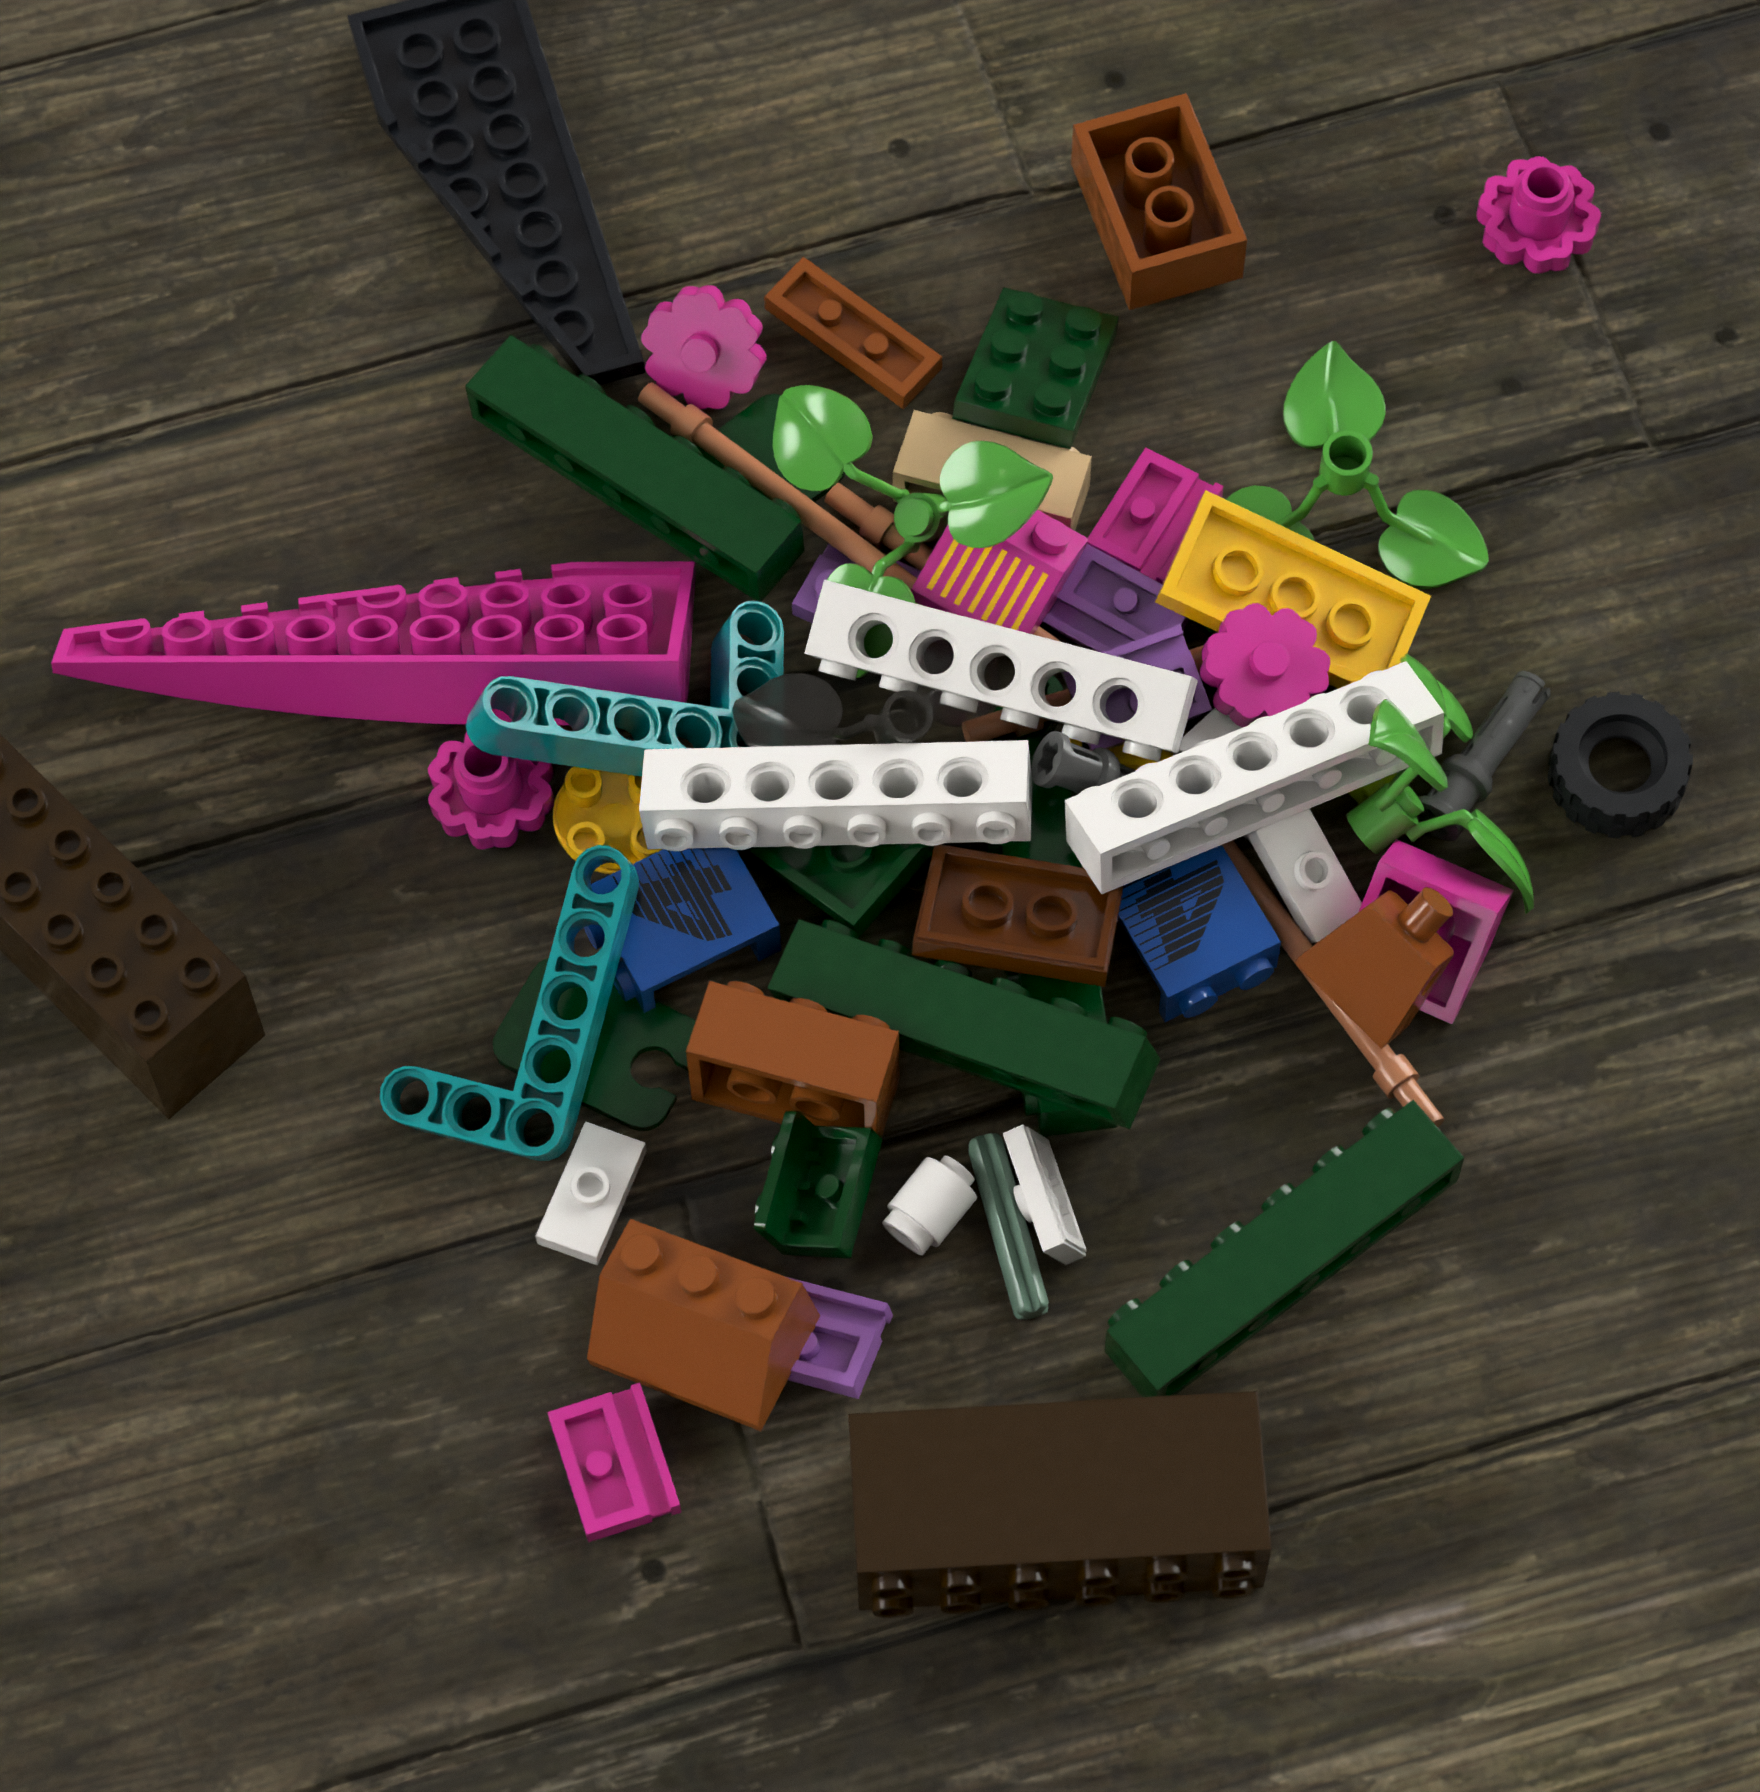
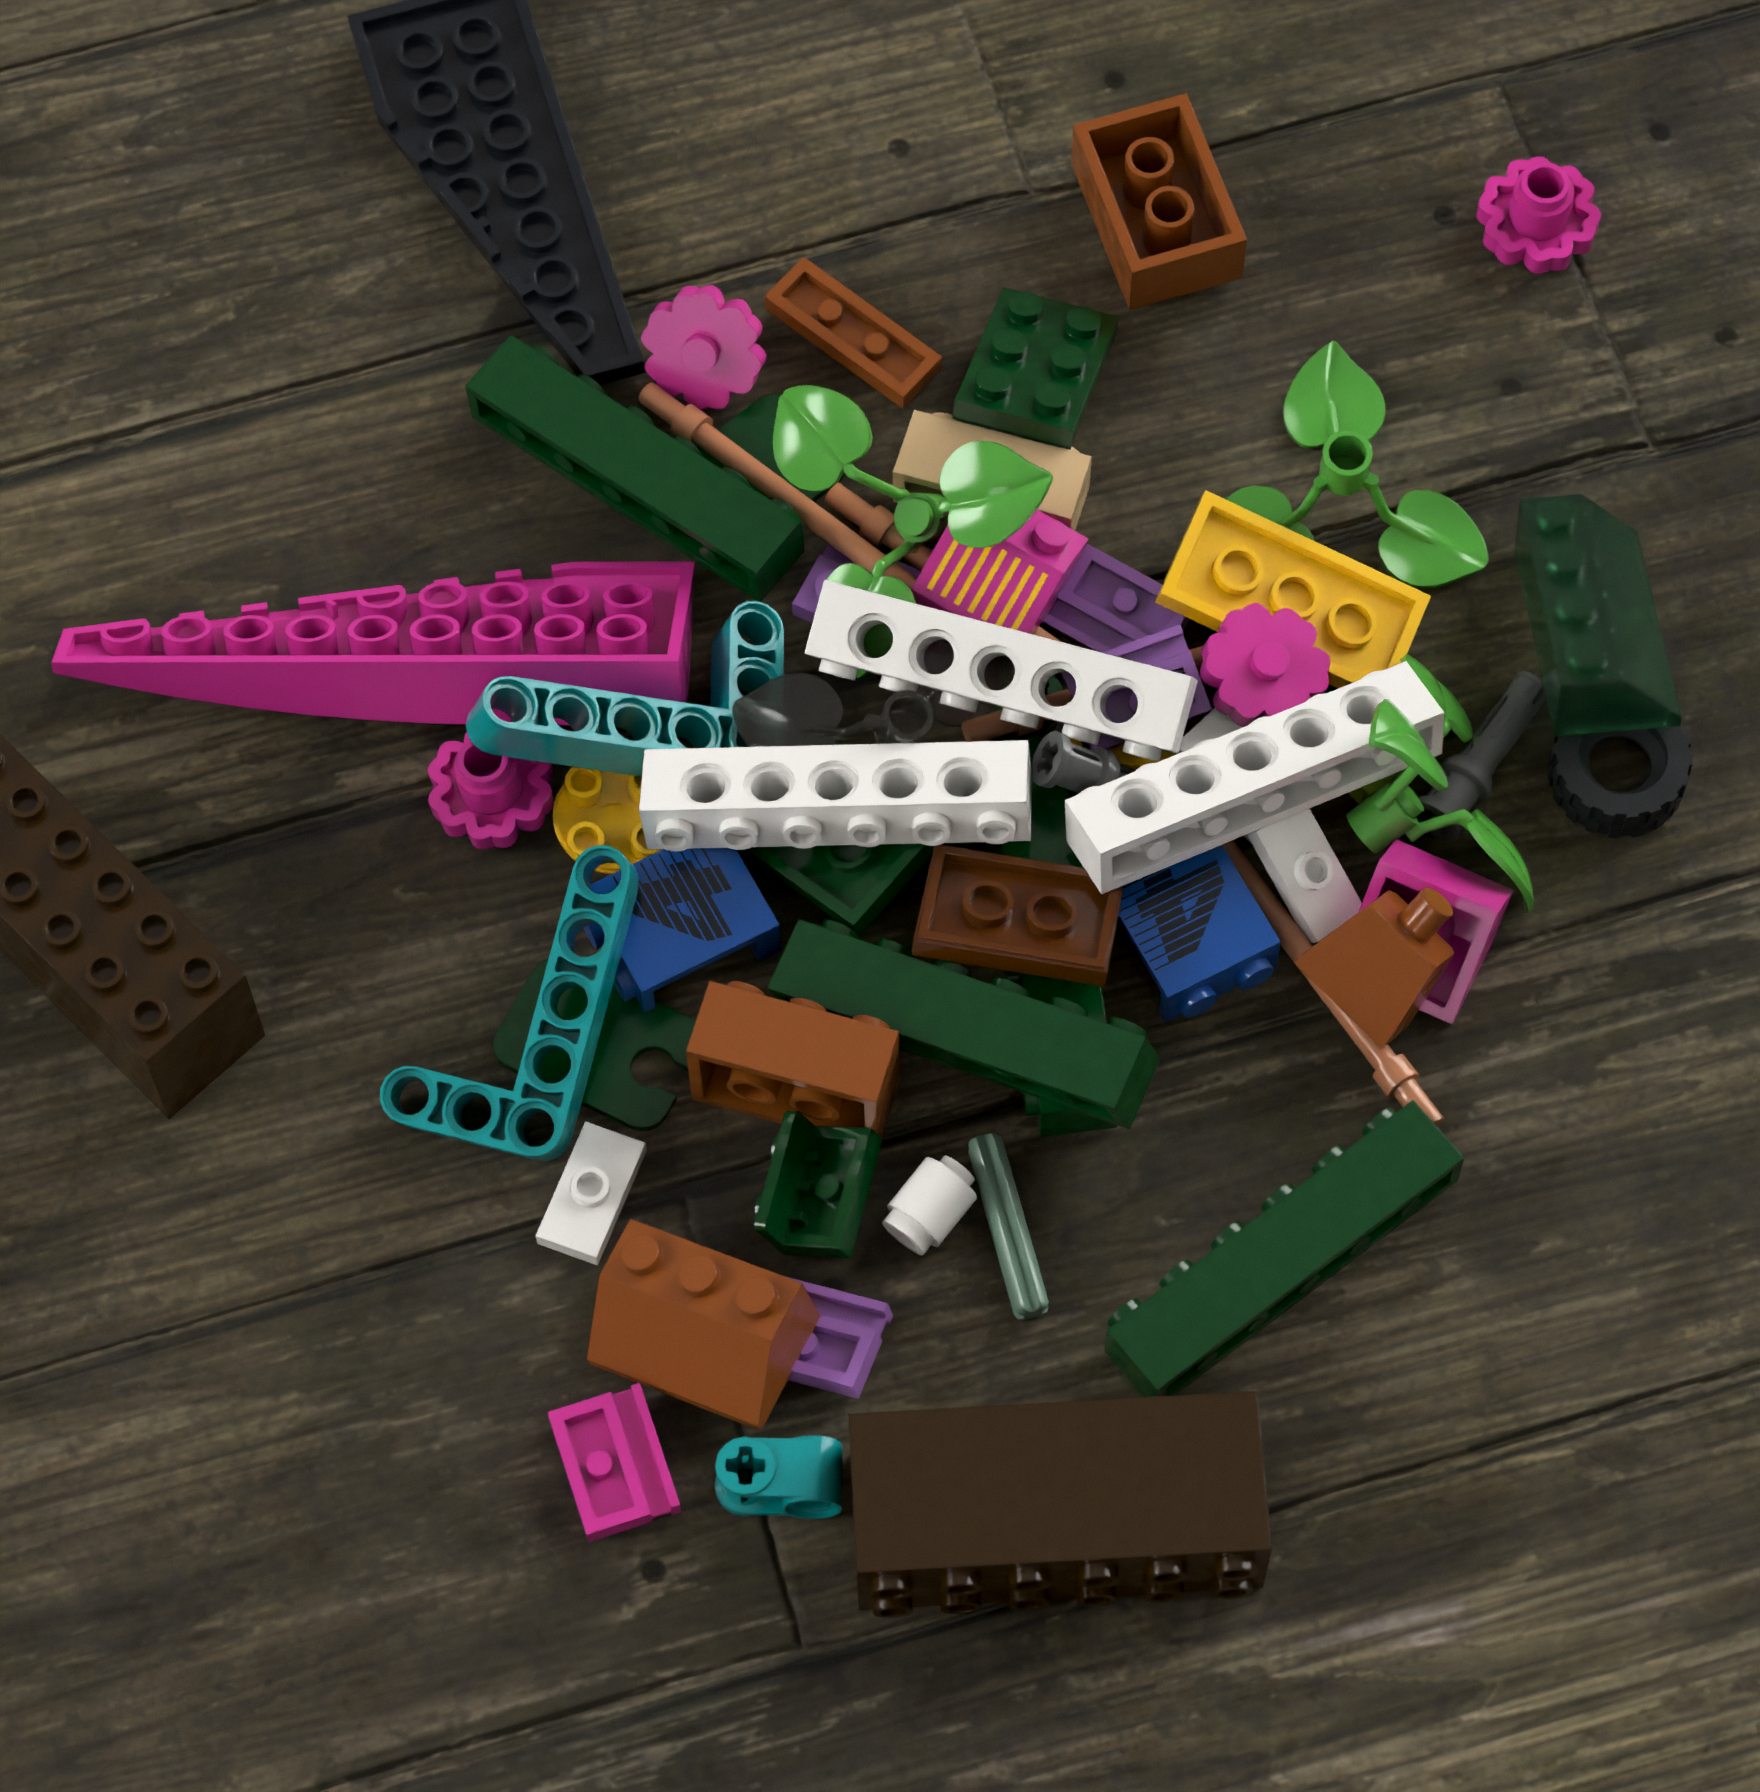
(788, 1476): none -> teal piece
(1043, 1195): white plate -> none
(1150, 514): dark pink plate -> none
(1592, 618): none -> clear green slope

